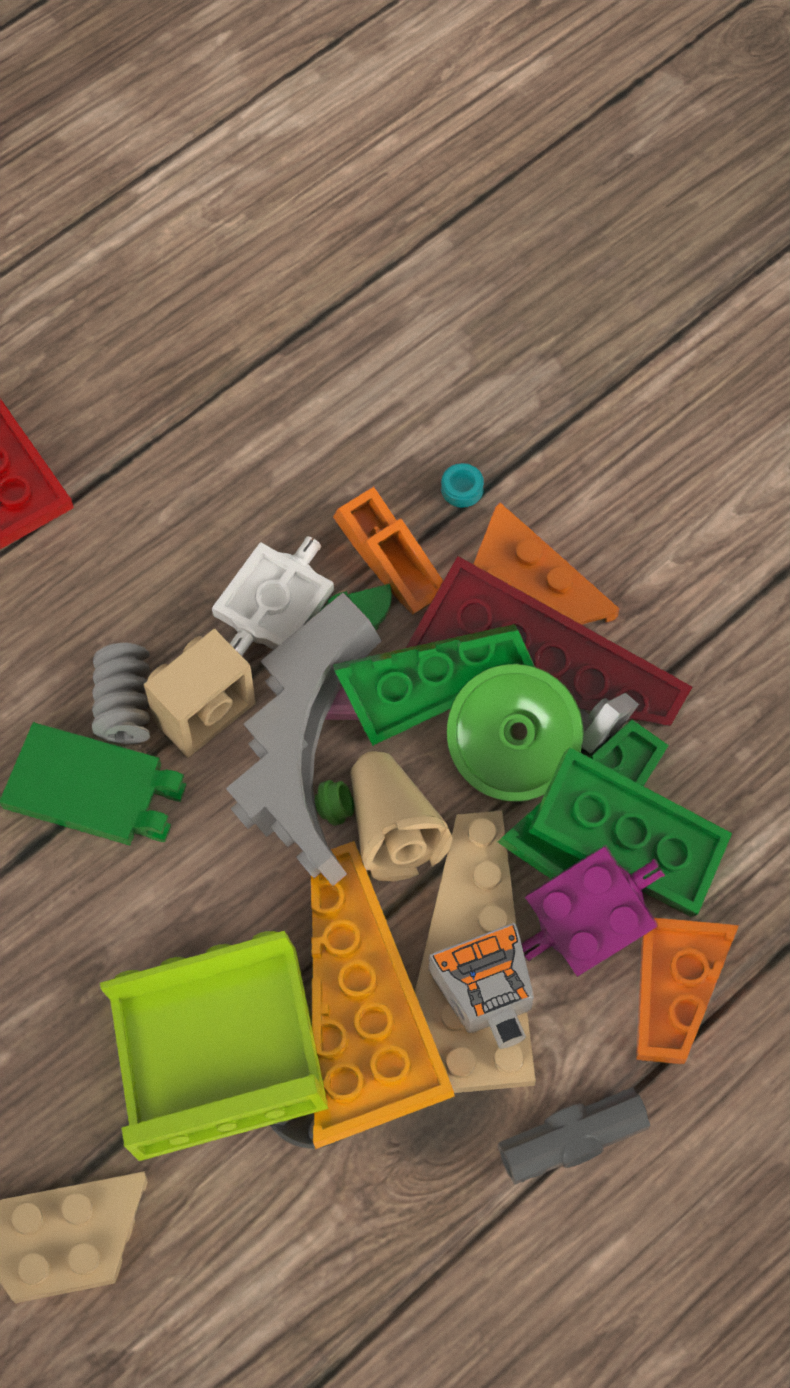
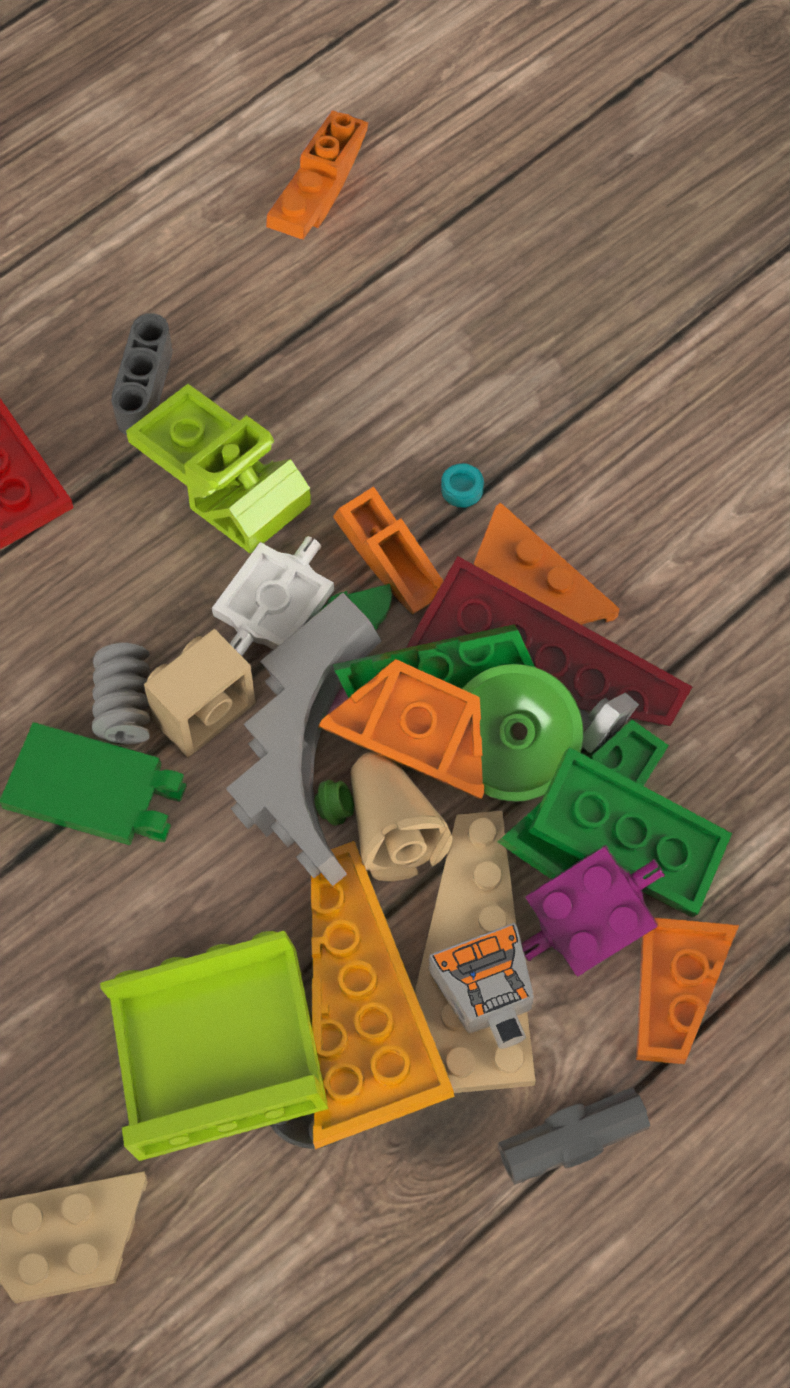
(142, 357): none -> dark grey beam
(221, 466): none -> lime piece
(320, 177): none -> orange slope
(416, 724): none -> orange wing

